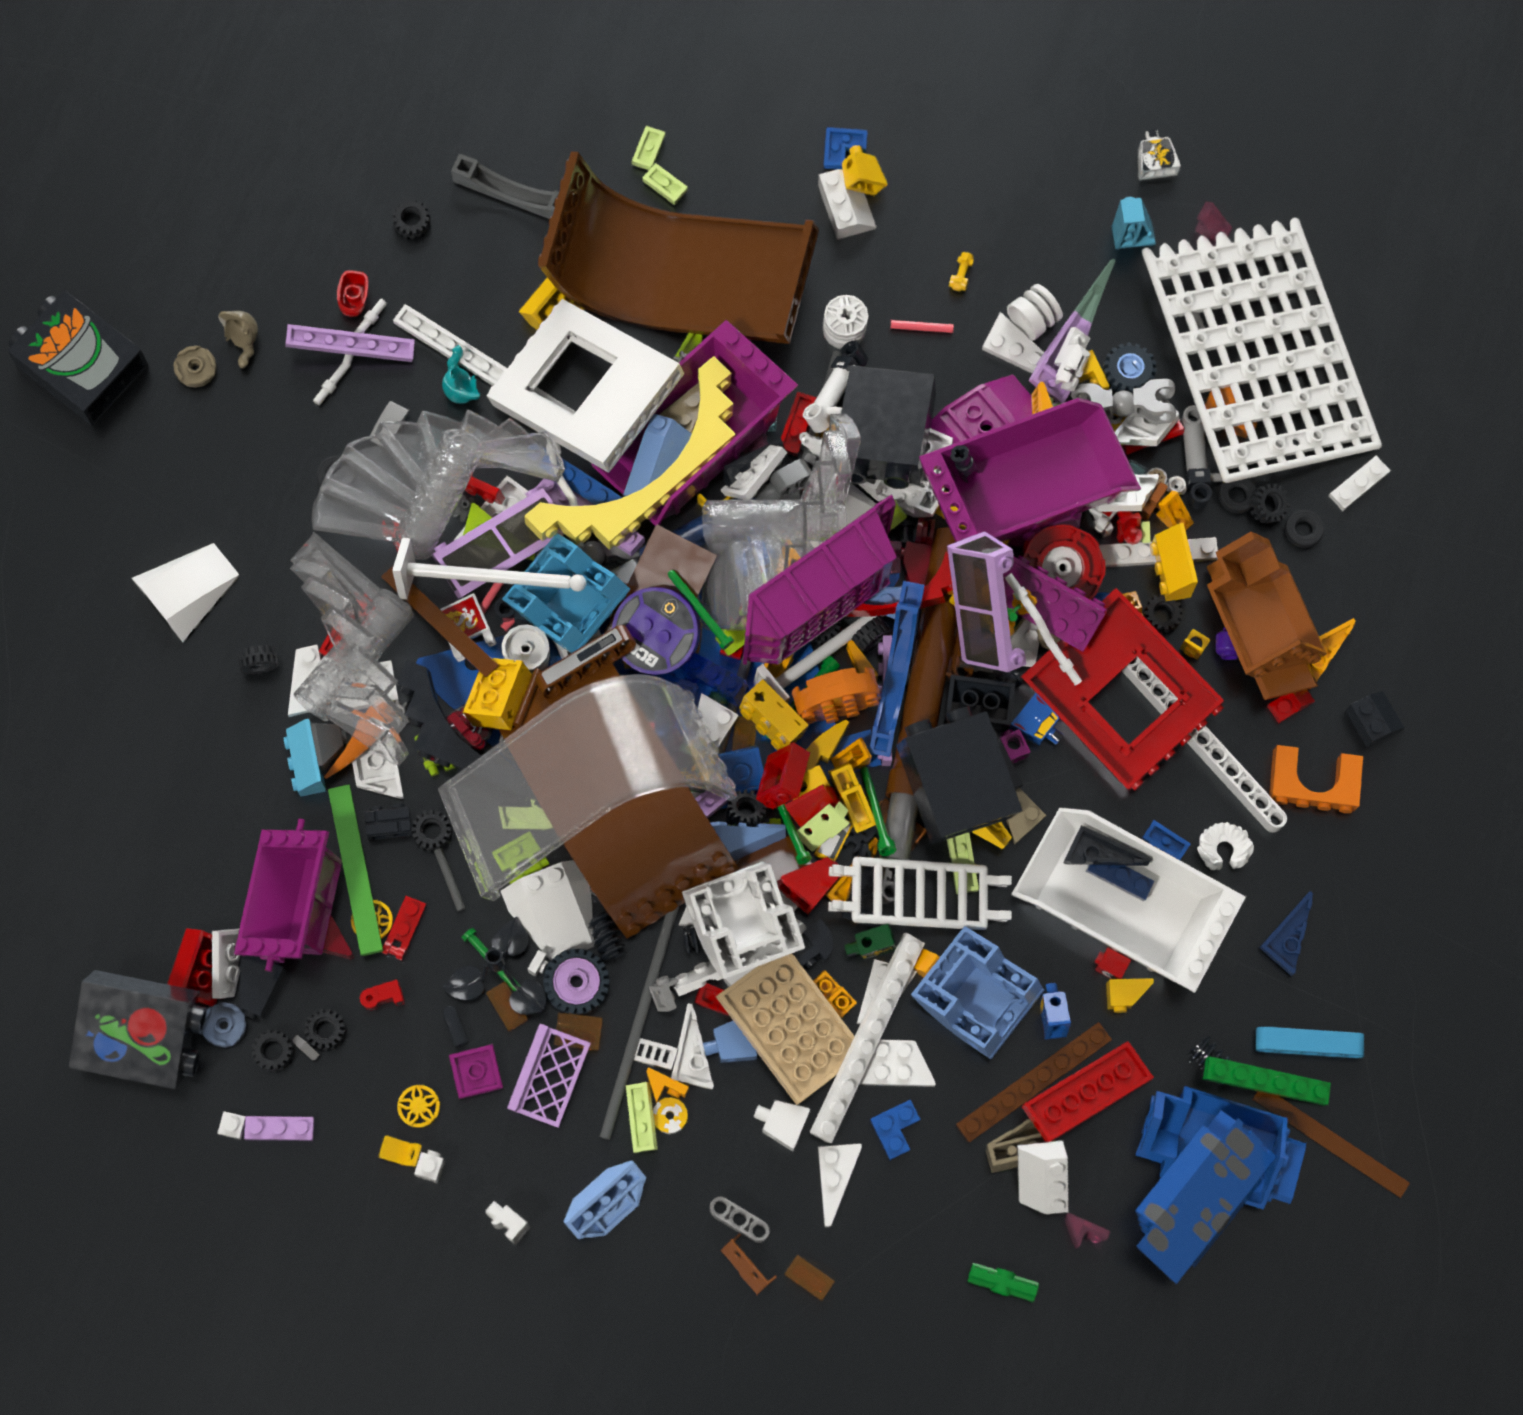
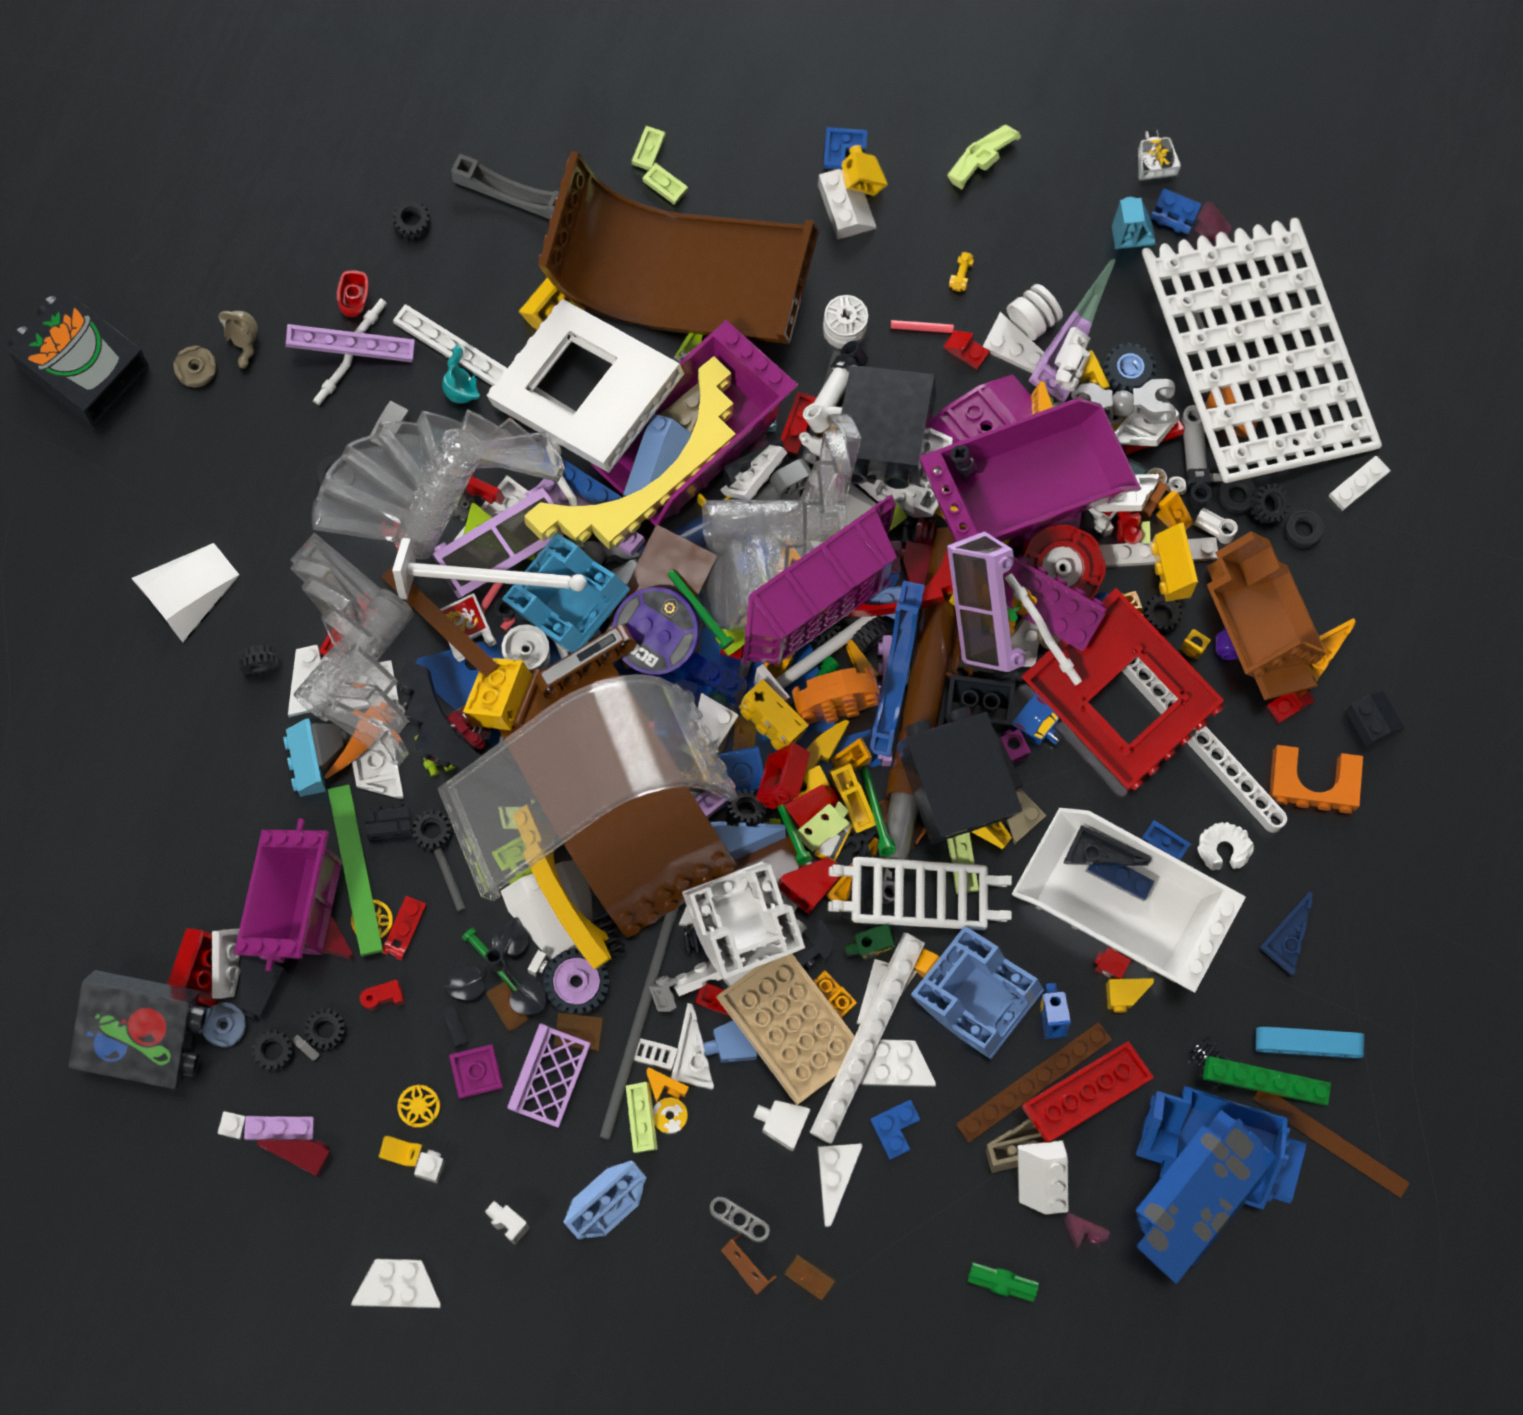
(301, 1153): none -> dark red slope
(397, 1285): none -> white wing
(583, 933): none -> yellow slope
(963, 347): none -> red slope
(981, 154): none -> yellowish green plate
(1176, 206): none -> blue plate
(1214, 524): none -> white piece

